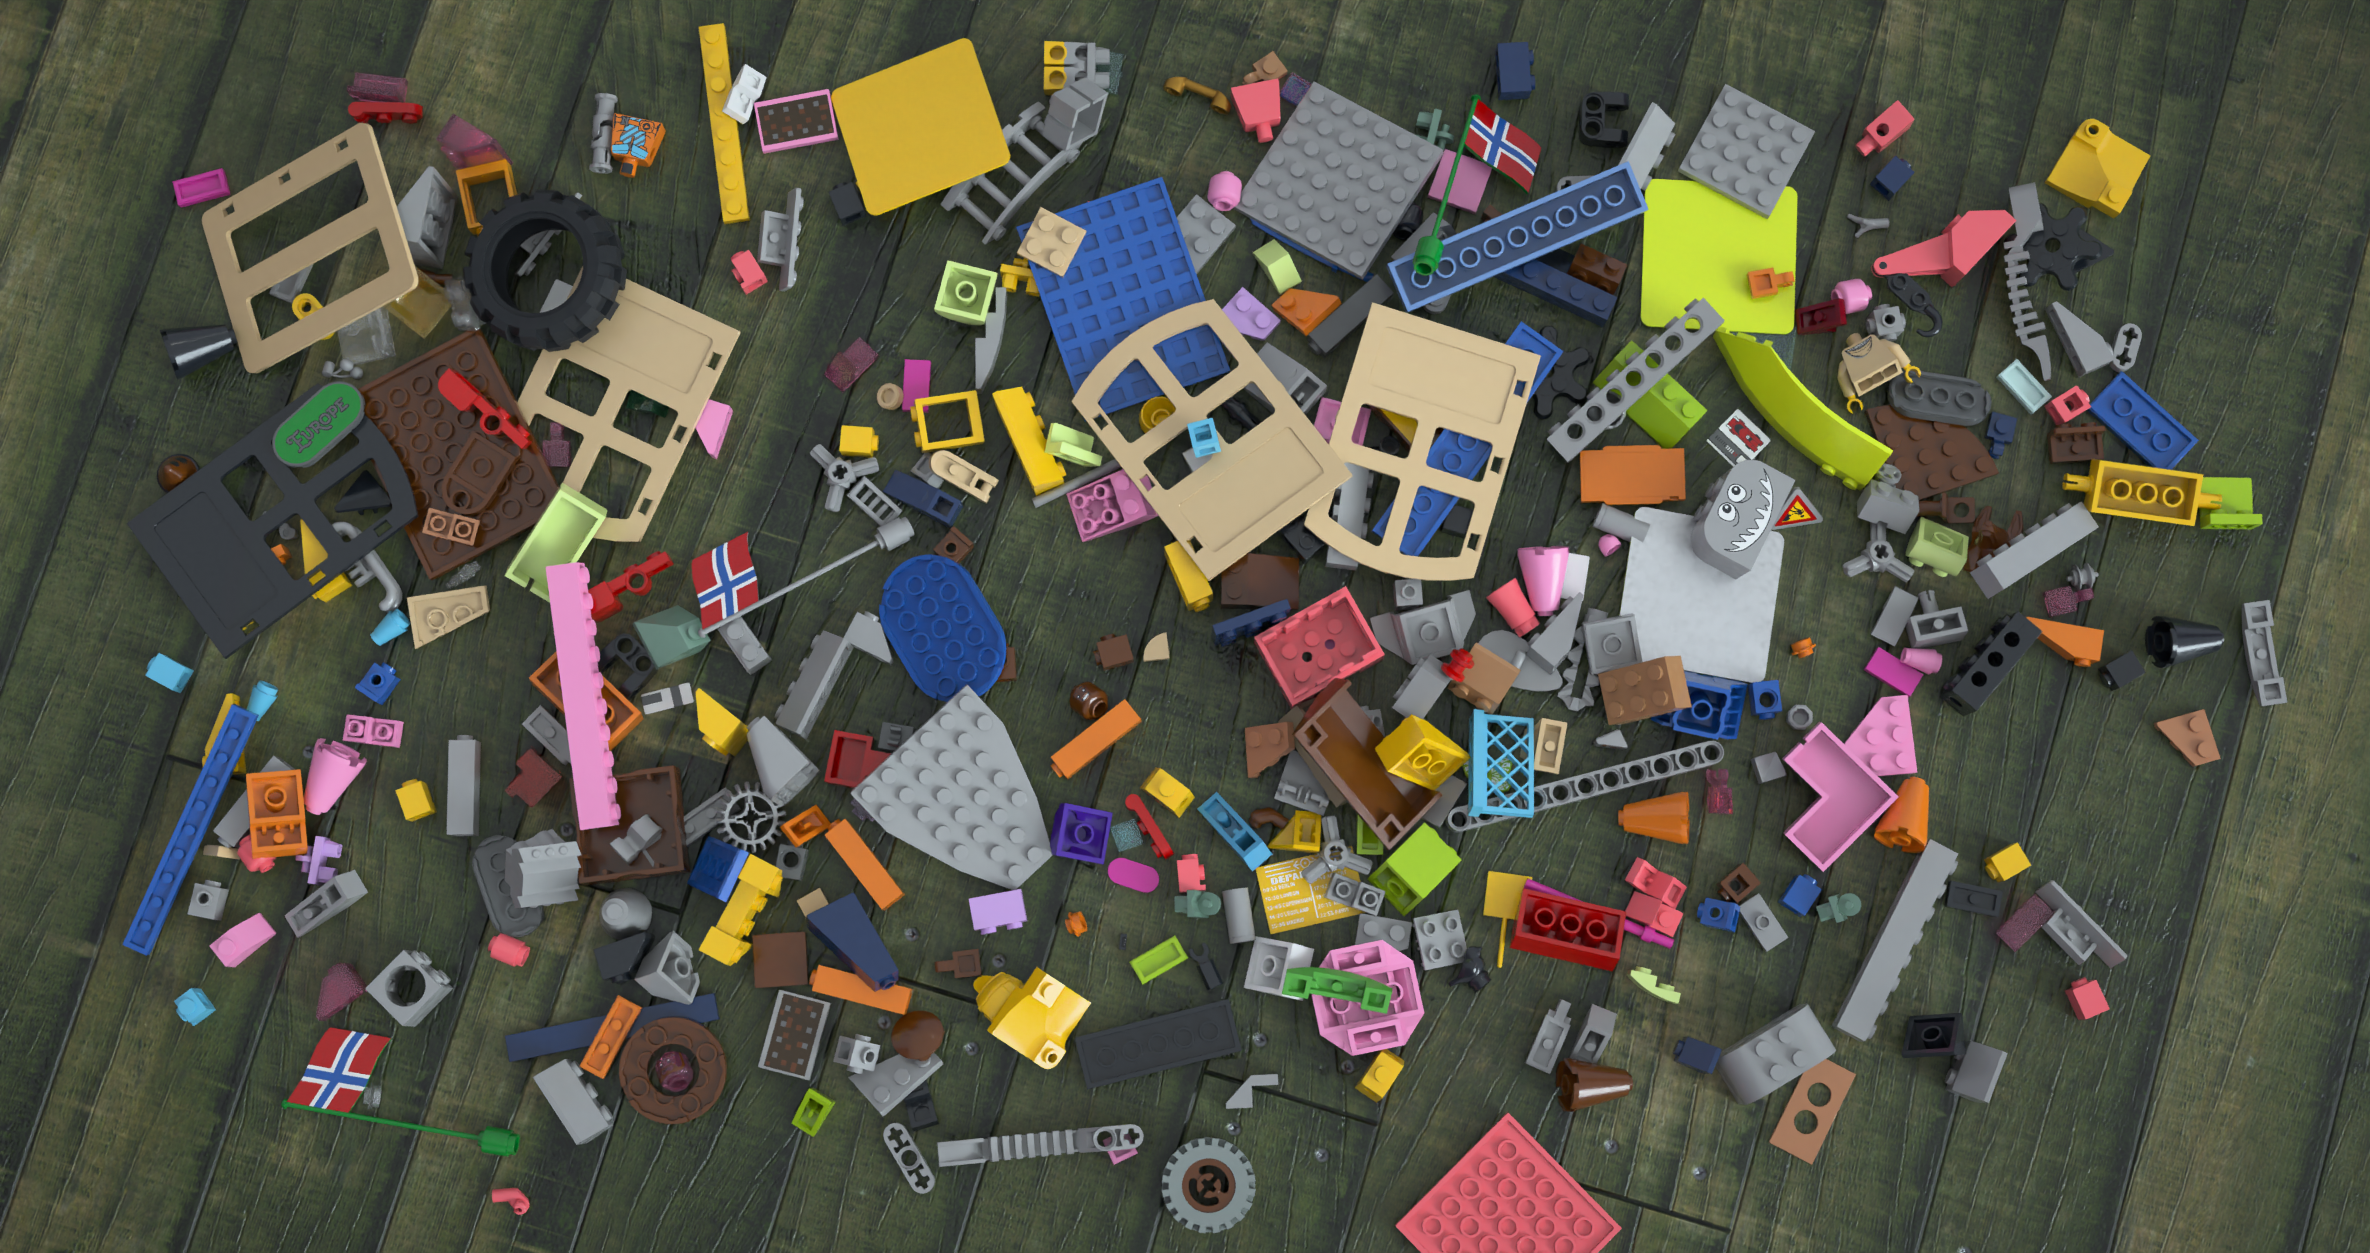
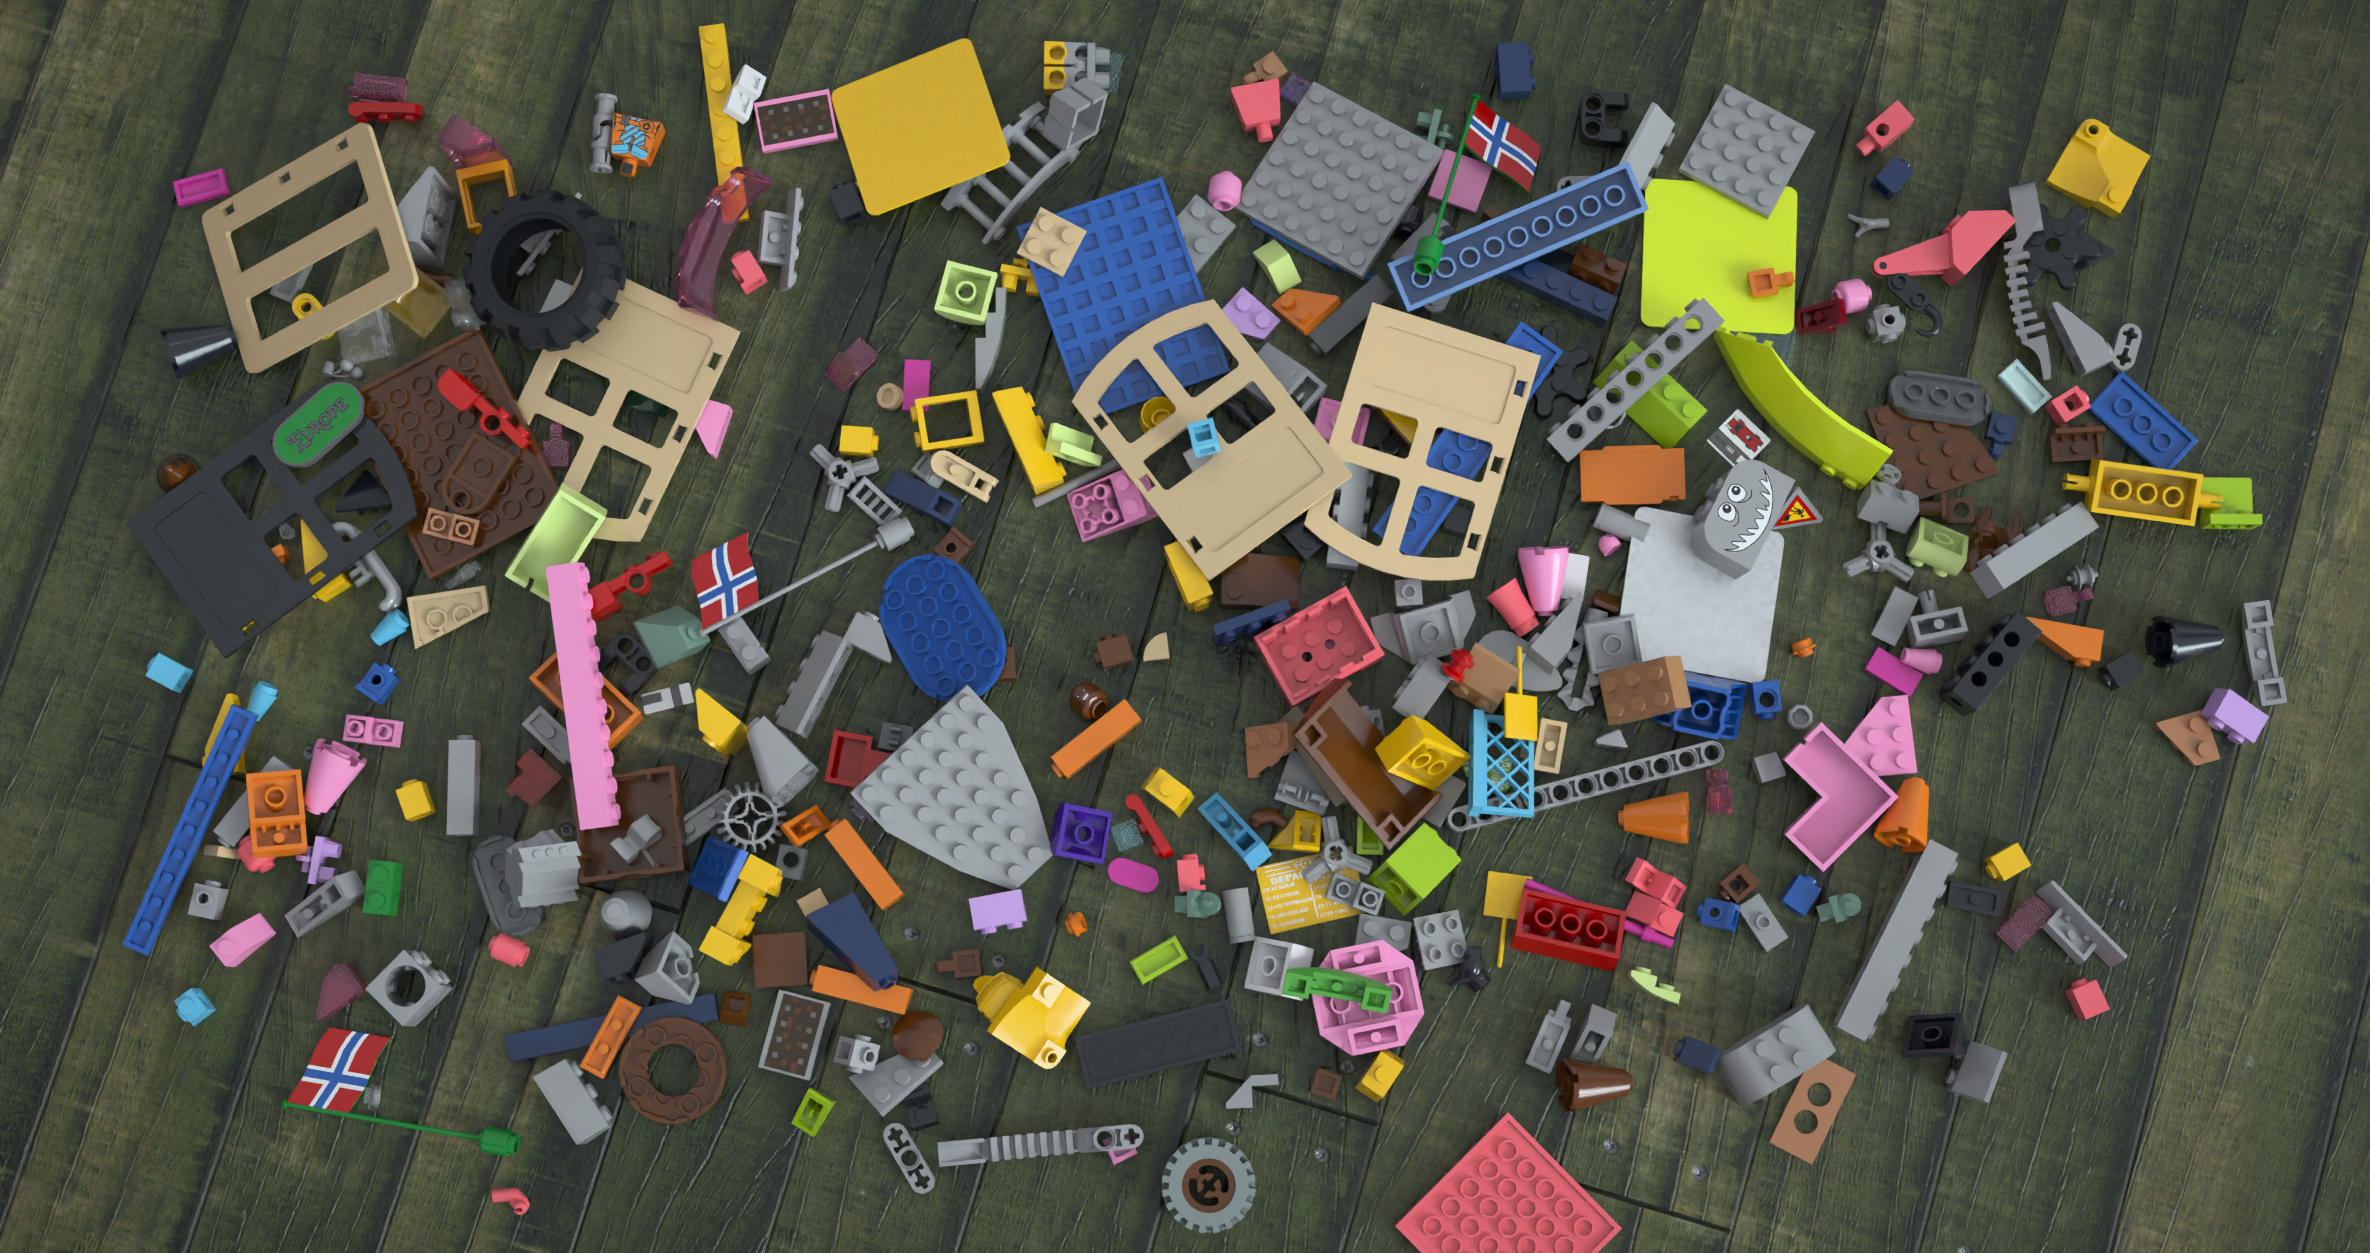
(382, 888): none -> green brick
(674, 1071): clear pink head -> none
(708, 236): none -> clear pink windscreen
(735, 1008): none -> reddish brown slope
(1176, 86): pearl gold bar -> none
(1325, 1083): none -> reddish brown tile
(1520, 710): none -> yellow piece
(1605, 602): none -> reddish brown slope
(1870, 364): tan torso -> none
(2234, 716): none -> lavender brick

